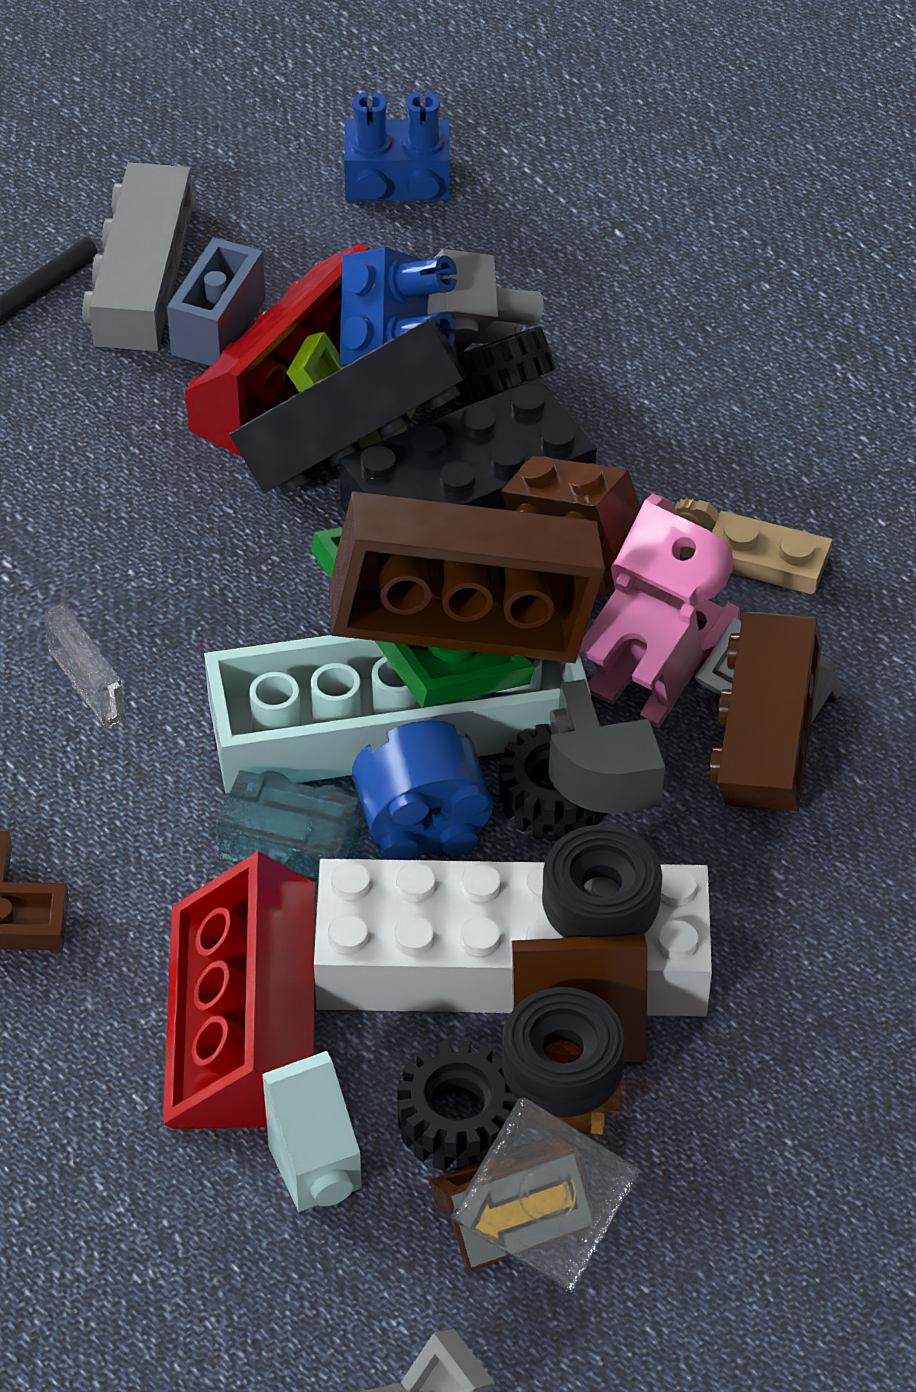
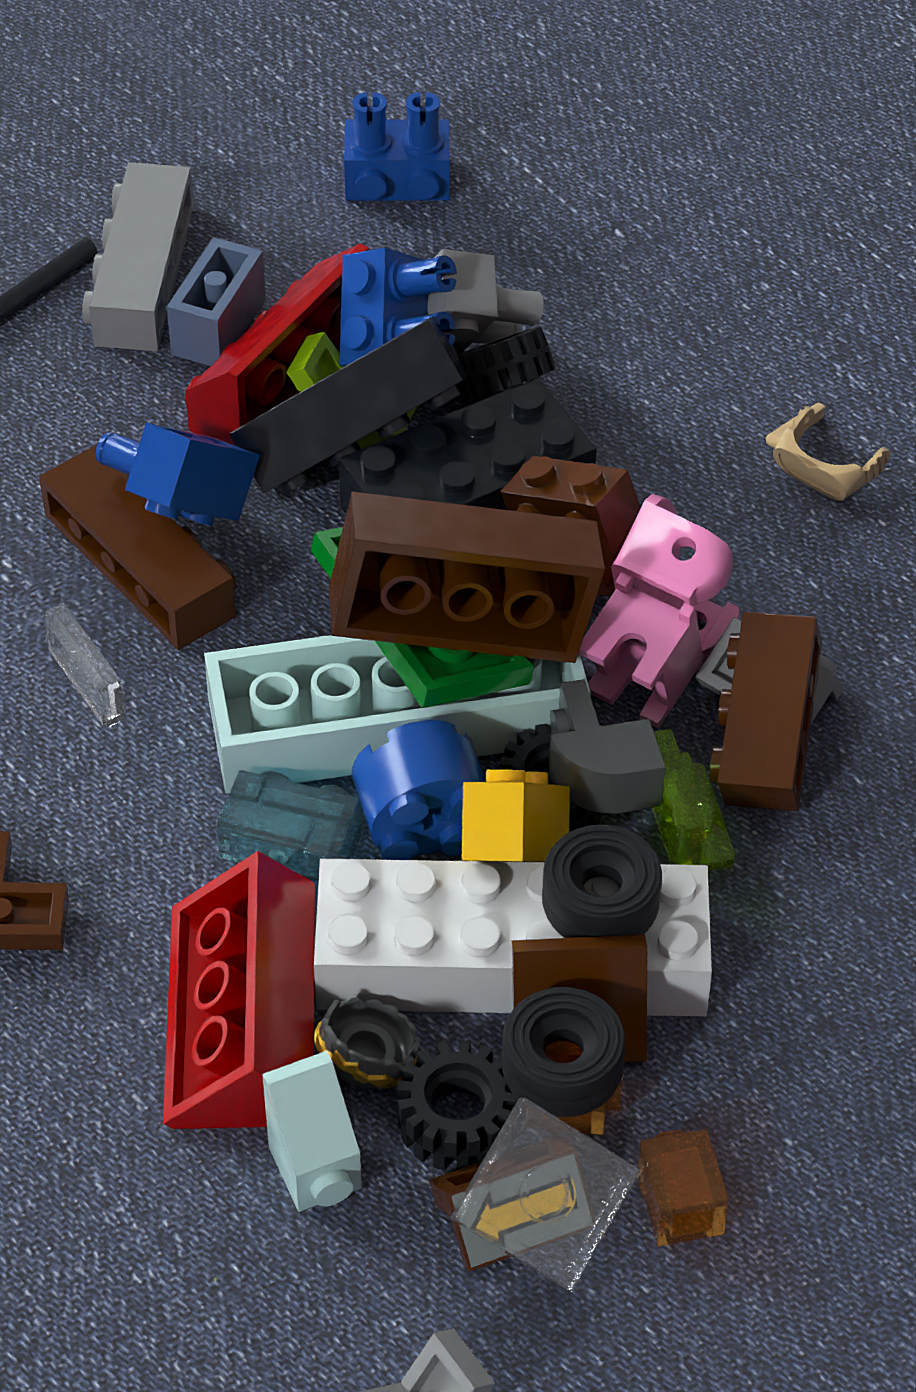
(139, 551): none -> reddish brown brick
(182, 472): none -> blue brick
(367, 1042): none -> dark grey hair
(513, 816): none -> yellow brick
(682, 1186): none -> clear orange brick
(689, 811): none -> clear neon green bracket
(762, 548): tan hinge -> none
(829, 479): none -> tan helmet

